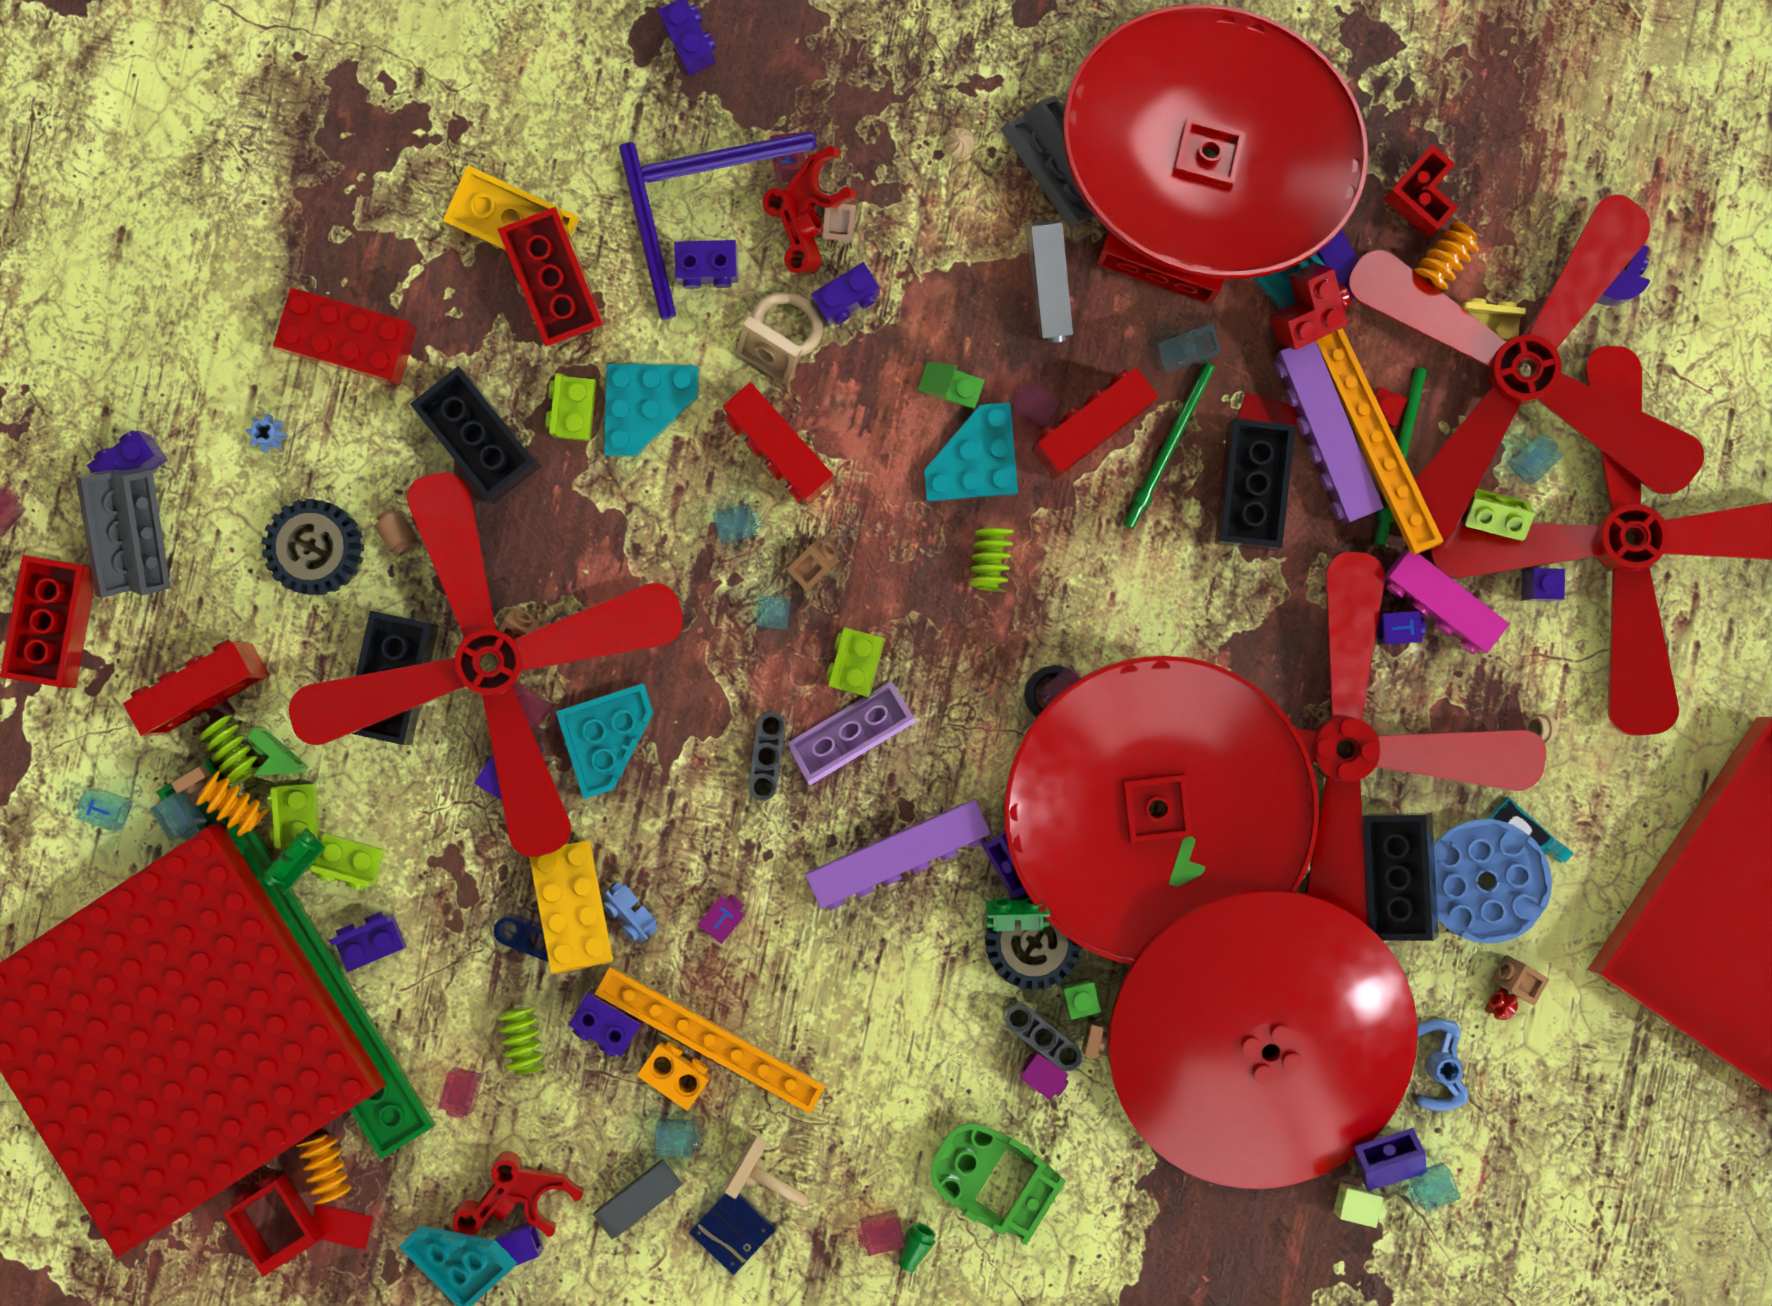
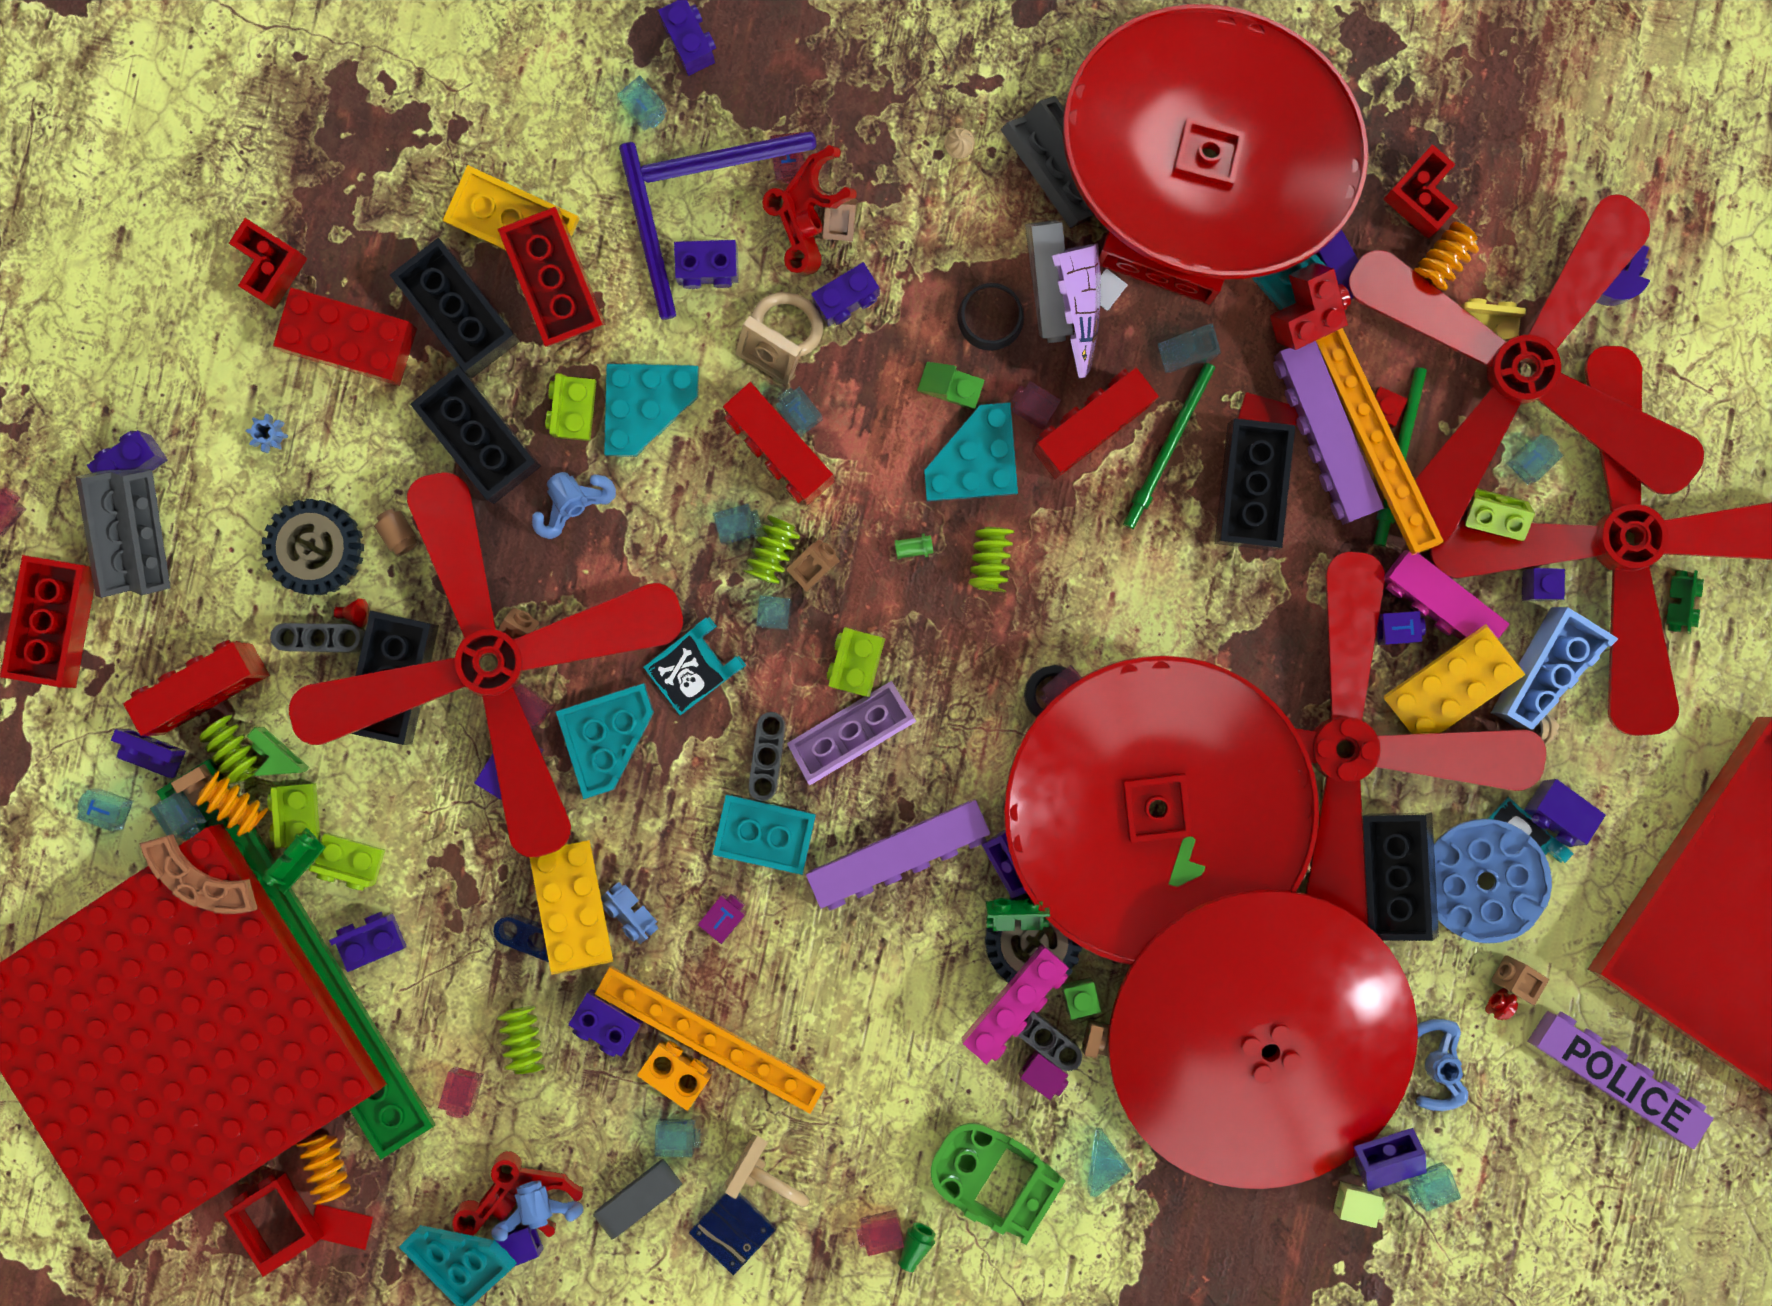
(148, 752): none -> dark purple bracket
(193, 885): none -> nougat tile
(273, 265): none -> red brick
(305, 633): none -> dark grey beam
(355, 612): none -> red rock
(454, 308): none -> black brick
(534, 1210): none -> medium blue piece
(570, 501): none -> medium blue piece
(642, 103): none -> clear light blue brick
(690, 668): none -> flag
(764, 834): none -> teal plate
(772, 551): none -> lime piece
(798, 410): none -> clear light blue brick
(914, 546): none -> bright green pin
(987, 344): none -> black tyre
(1014, 1004): none -> dark pink brick
(1081, 294): none -> lavender wedge
(1106, 1164): none -> clear light blue slope
(1110, 289): none -> white sticker
(1454, 683): none -> yellow plate
(1551, 665): none -> light blue wedge
(1564, 813): none -> dark purple brick
(1620, 1079): none -> medium lavender brick
(1686, 589): none -> green hinge

